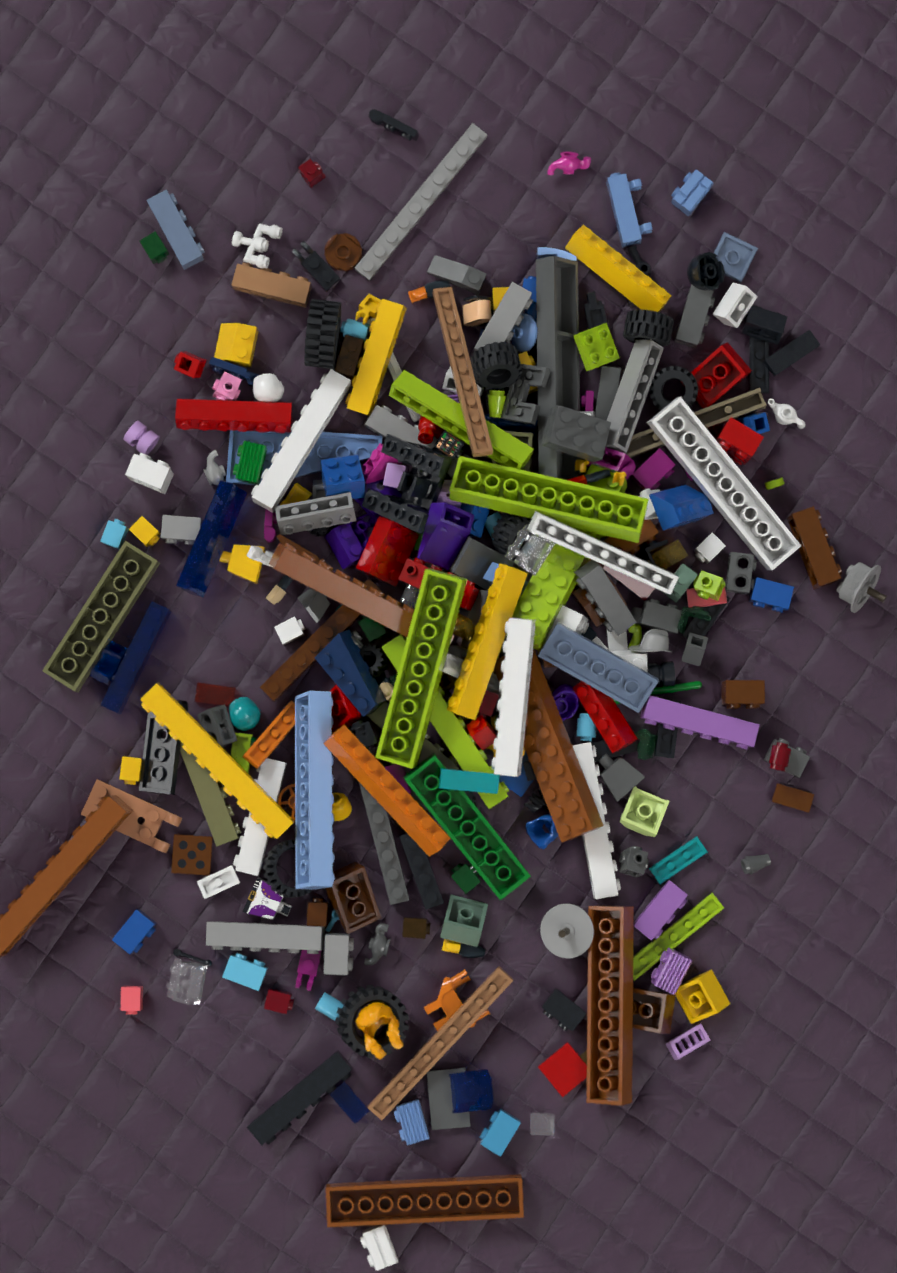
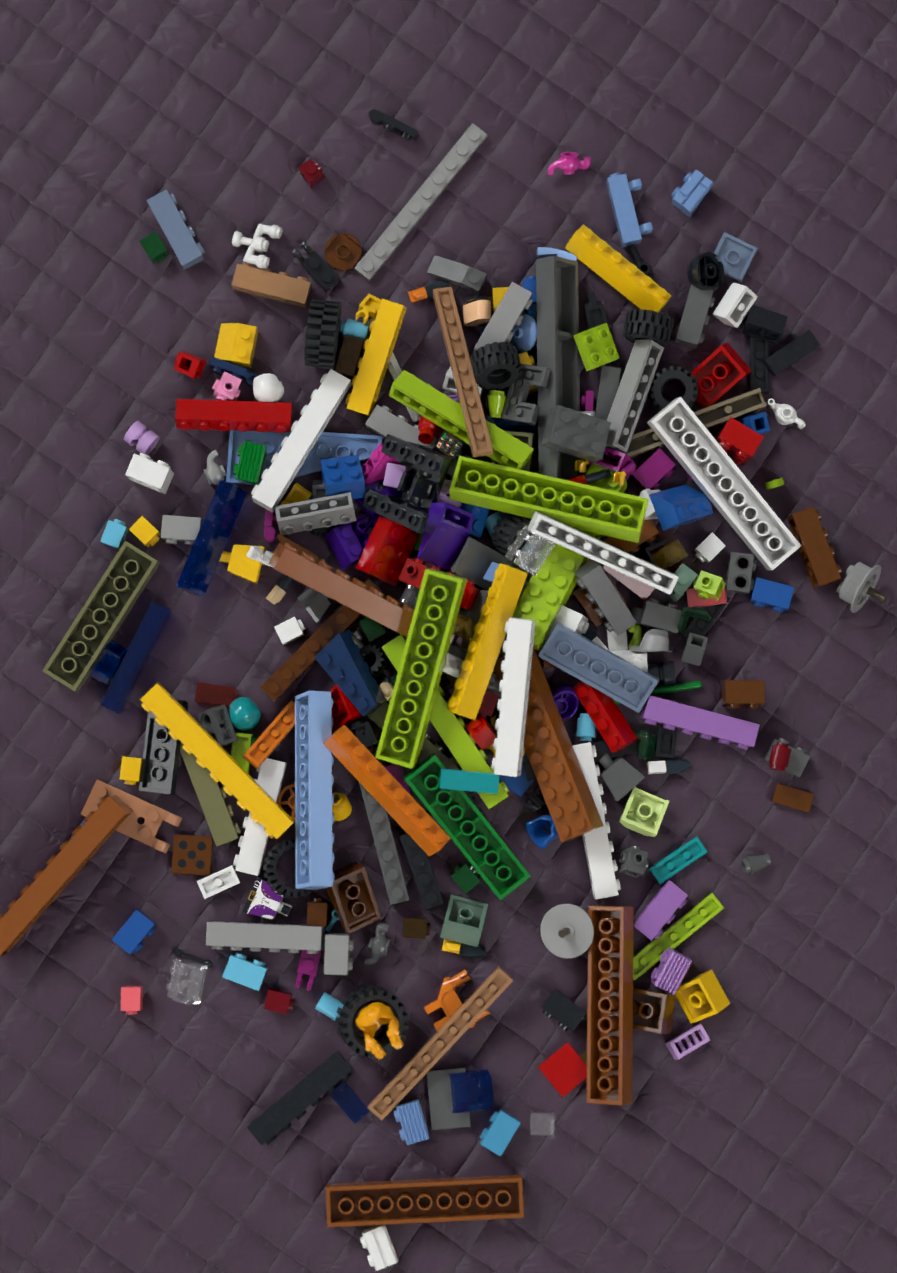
(669, 766): none -> piece

